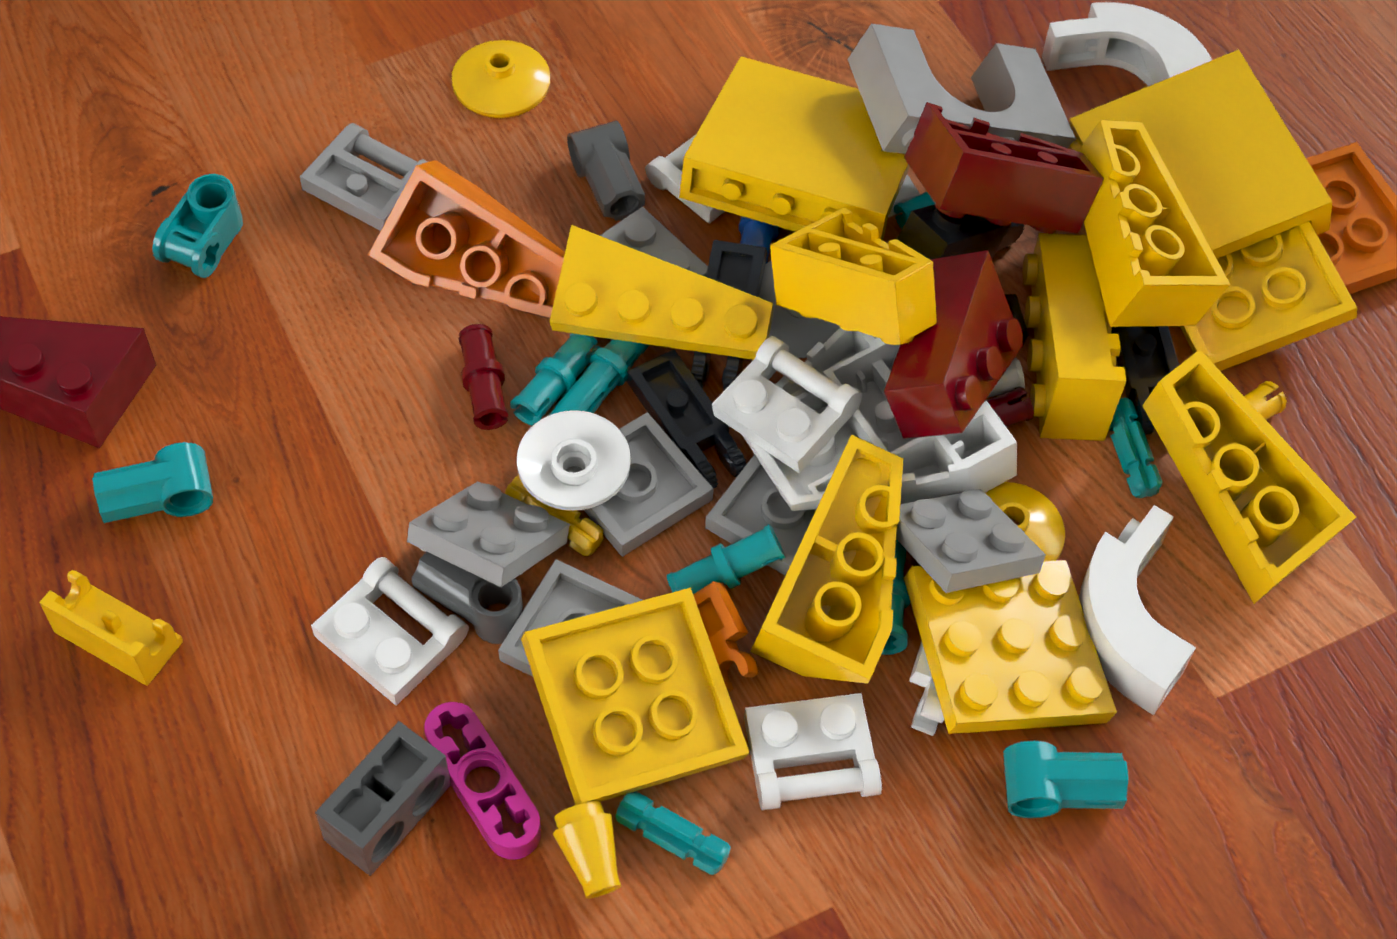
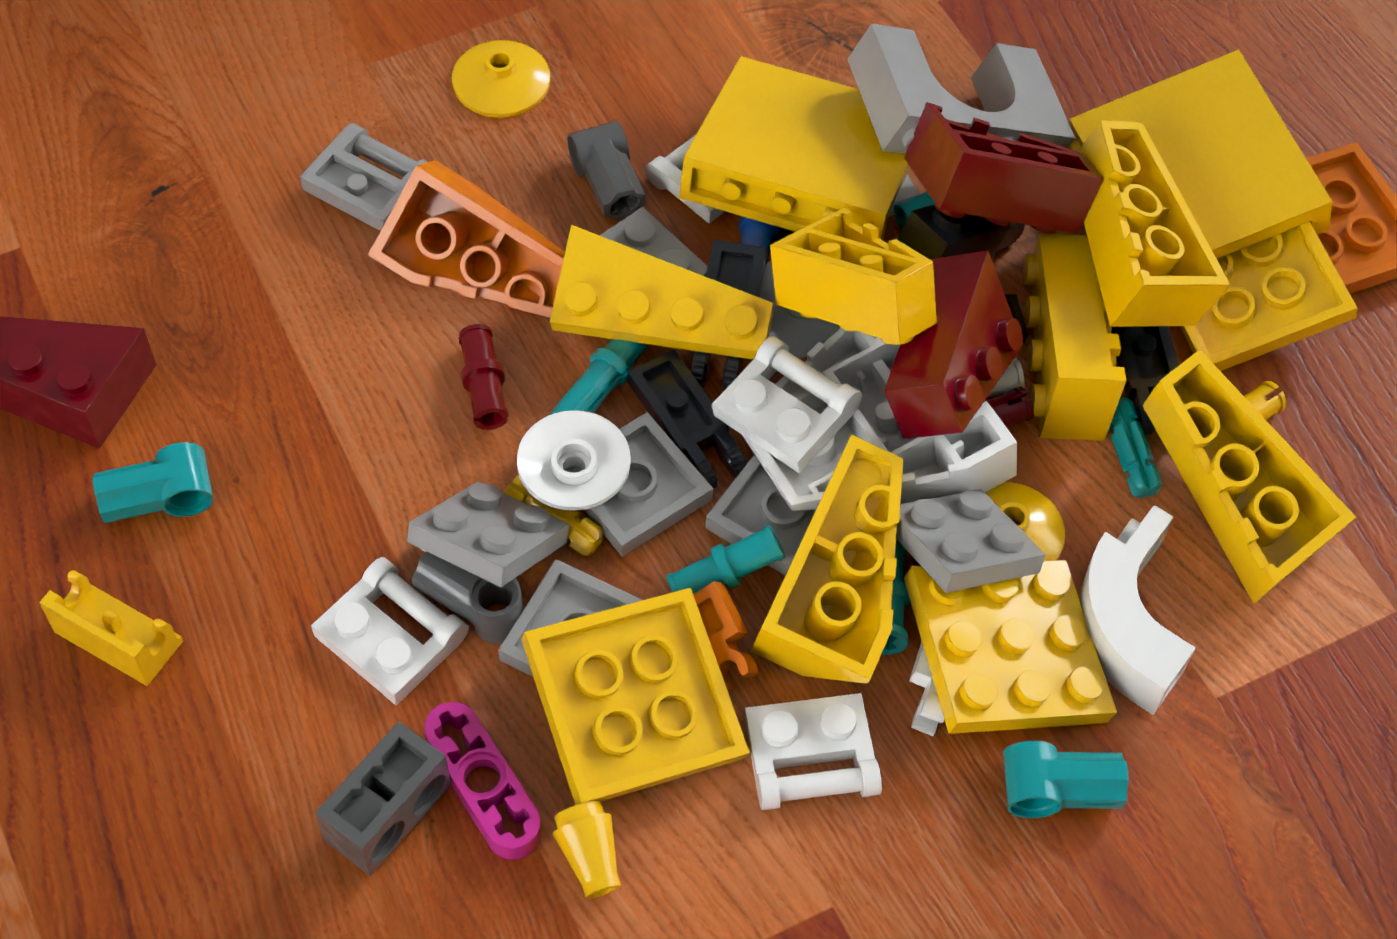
(200, 226): teal piece -> none
(553, 378): teal pin -> none
(673, 832): teal axle -> none
(1124, 38): white arch -> none

